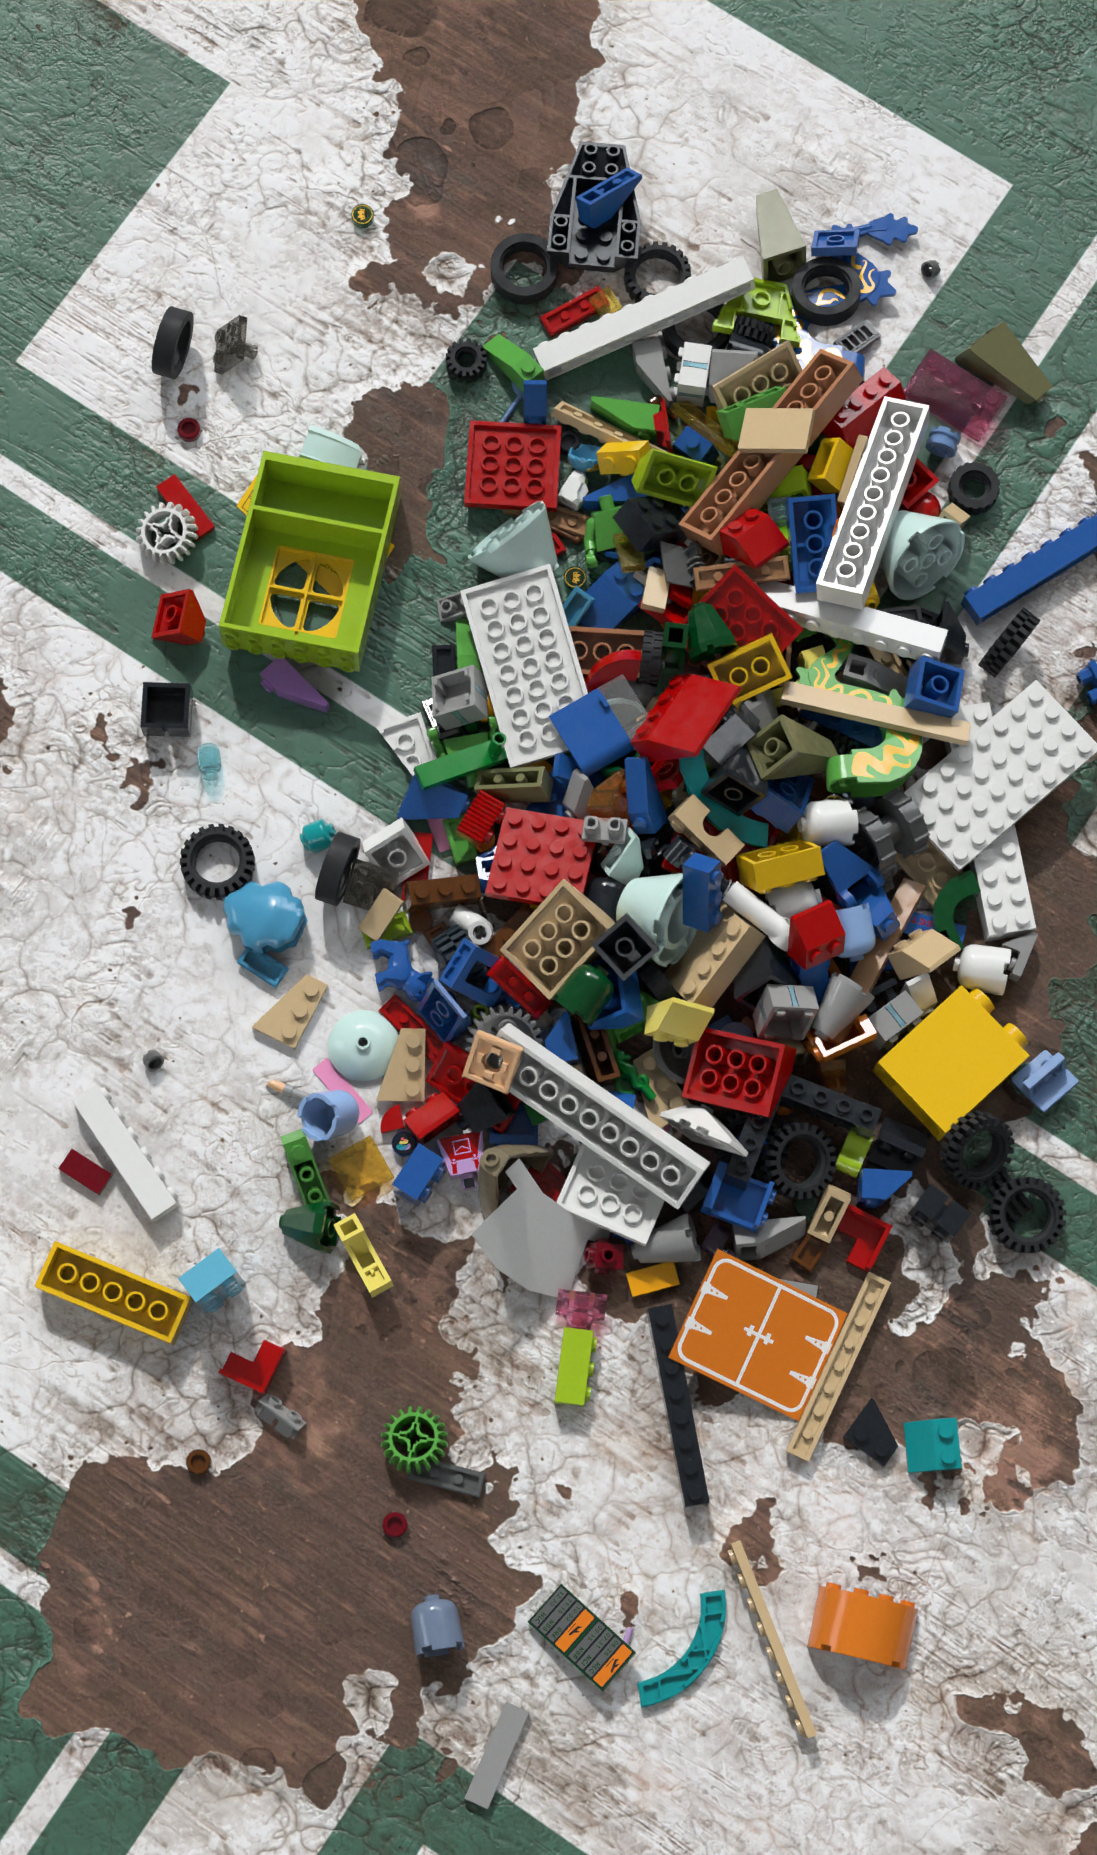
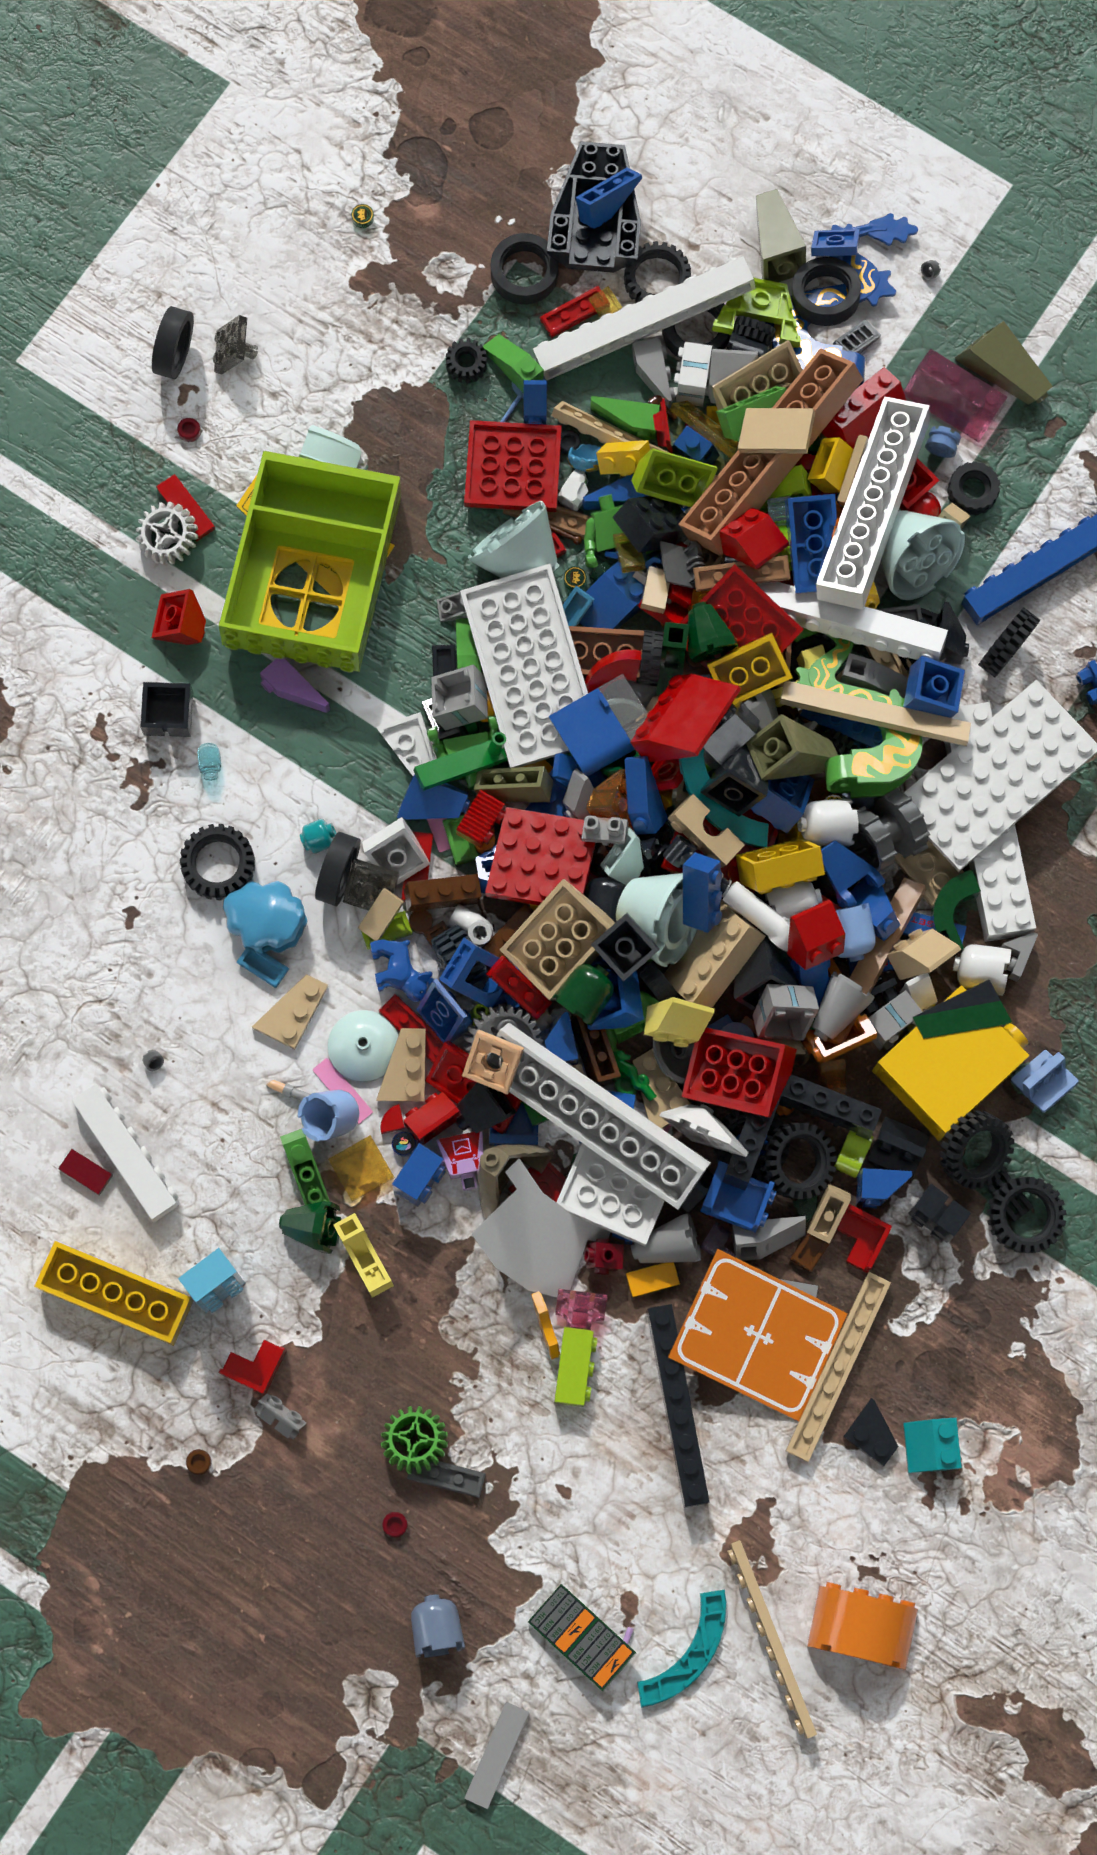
(545, 1325): none -> light orange tile
(967, 1011): none -> dark green sticker

